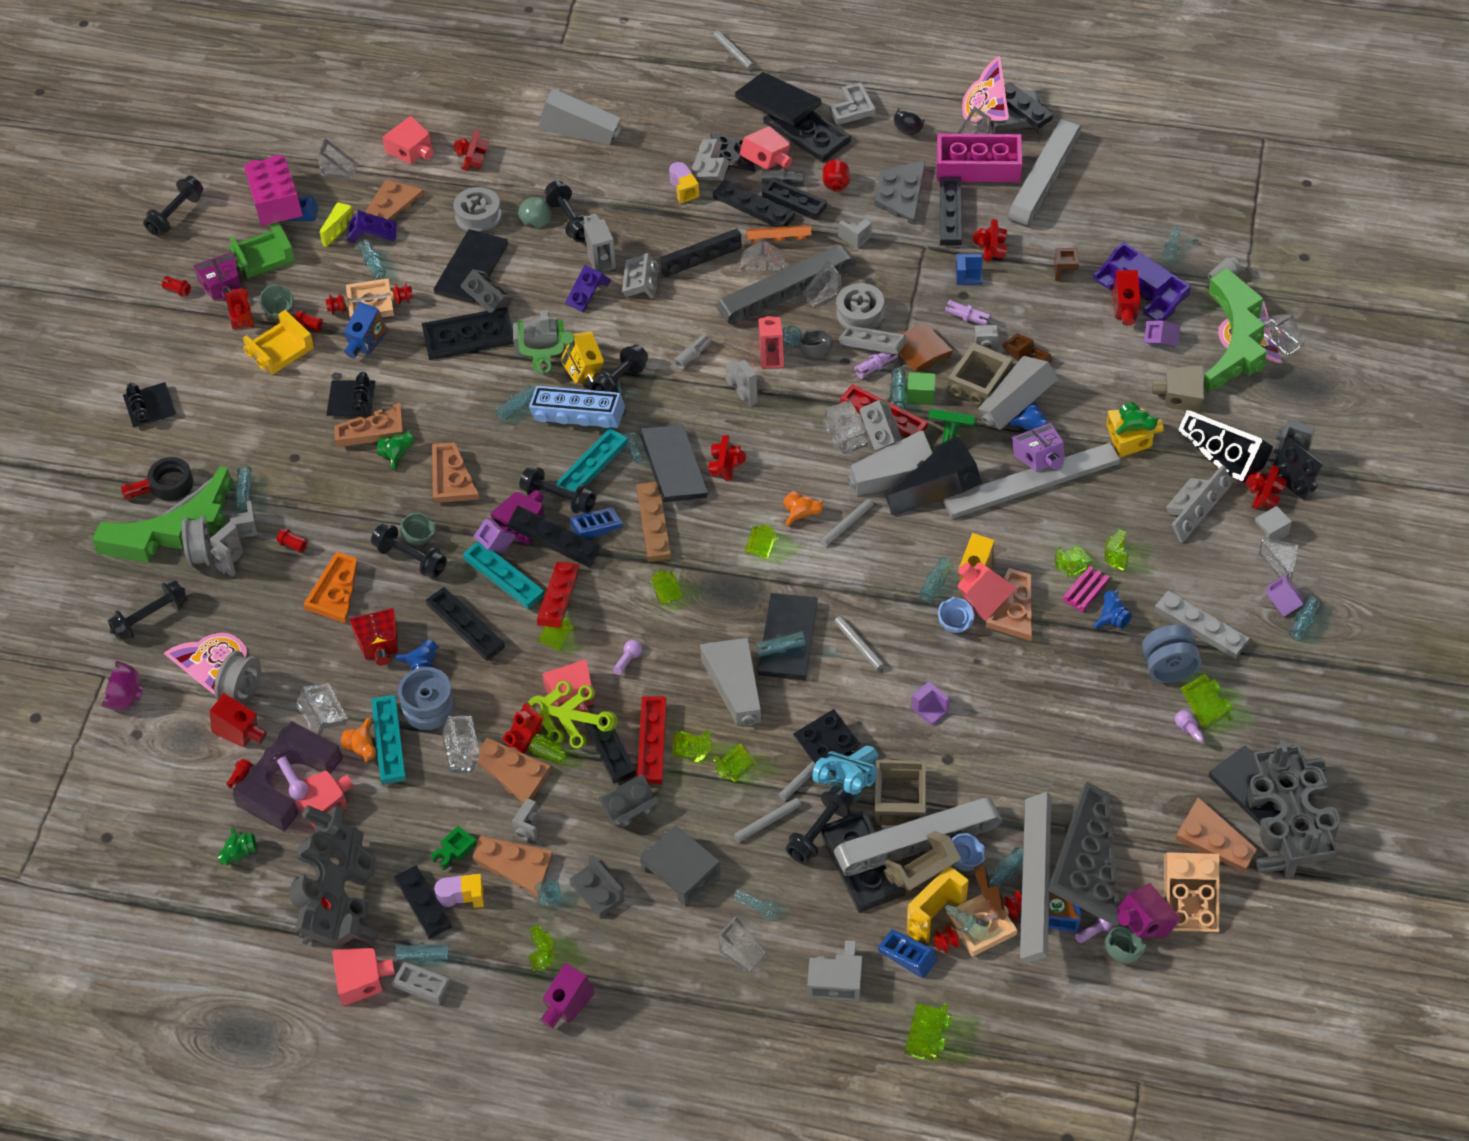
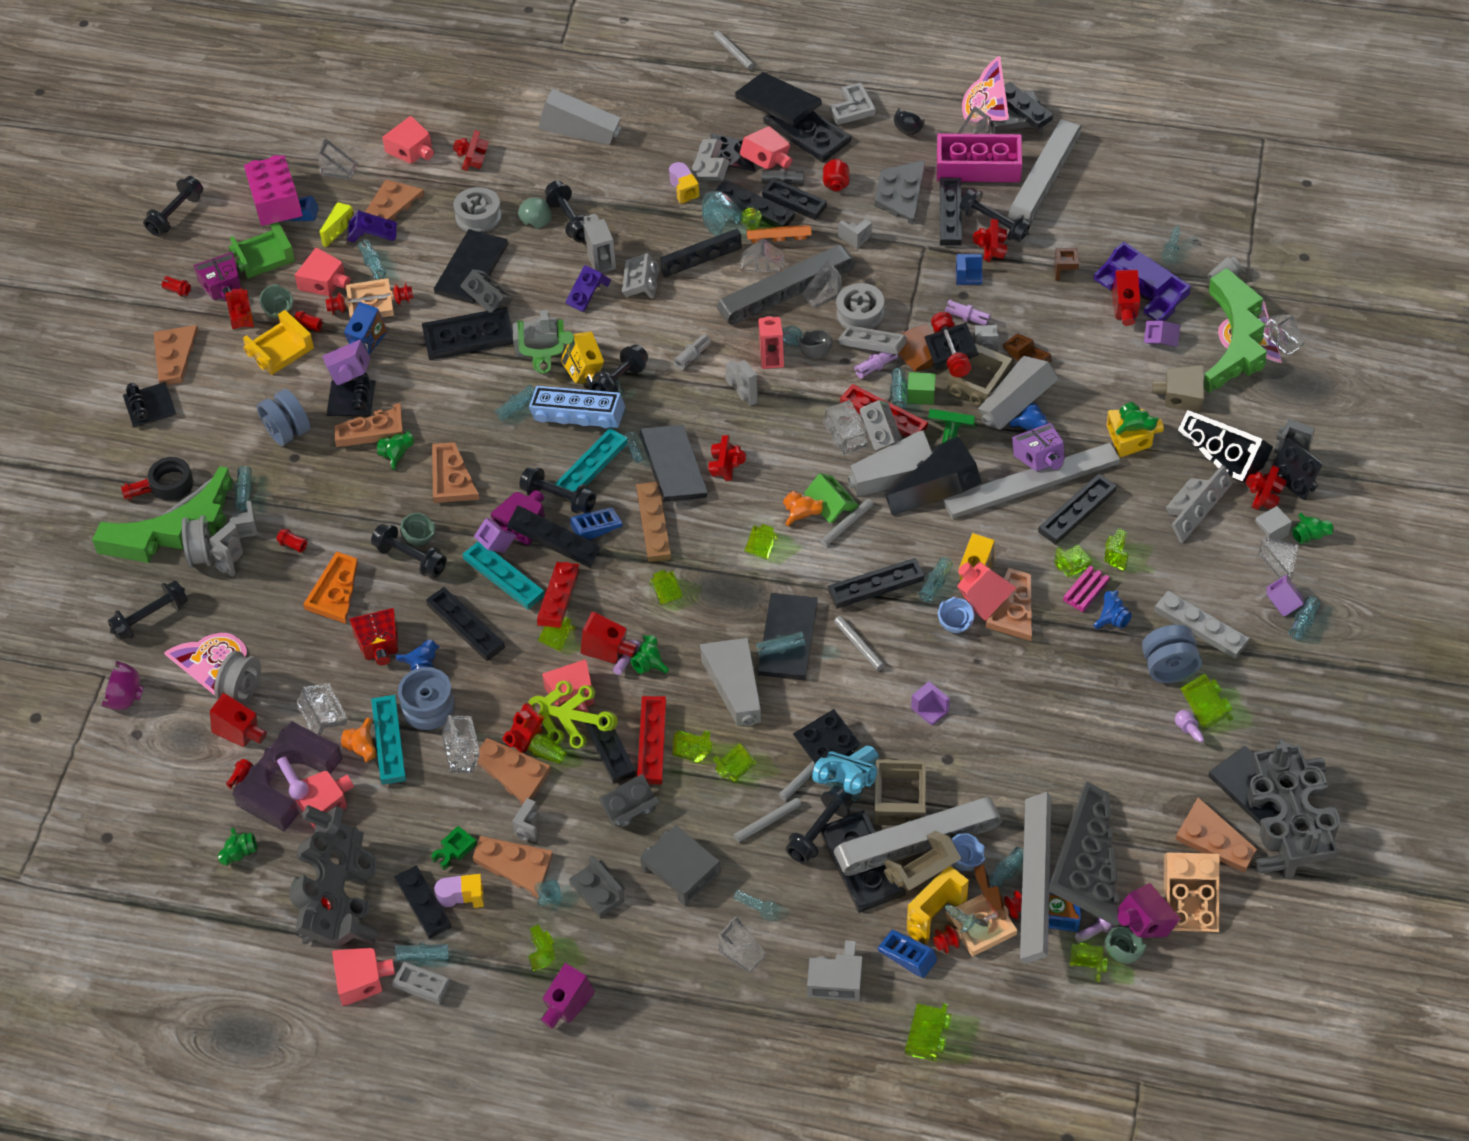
(172, 353): none -> nougat wing
(283, 417): none -> sand blue wheel
(321, 274): none -> coral torso
(345, 362): none -> medium lavender torso
(605, 639): none -> red torso
(648, 656): none -> green animal
(717, 210): none -> clear light blue piece
(751, 214): none -> clear neon green cone
(834, 496): none -> bright green panel
(876, 583): none -> black plate
(951, 345): none -> plate
(972, 201): none -> black piece
(1077, 509): none -> black plate
(1089, 956): none -> clear neon green bracket
(1311, 528): none -> green animal

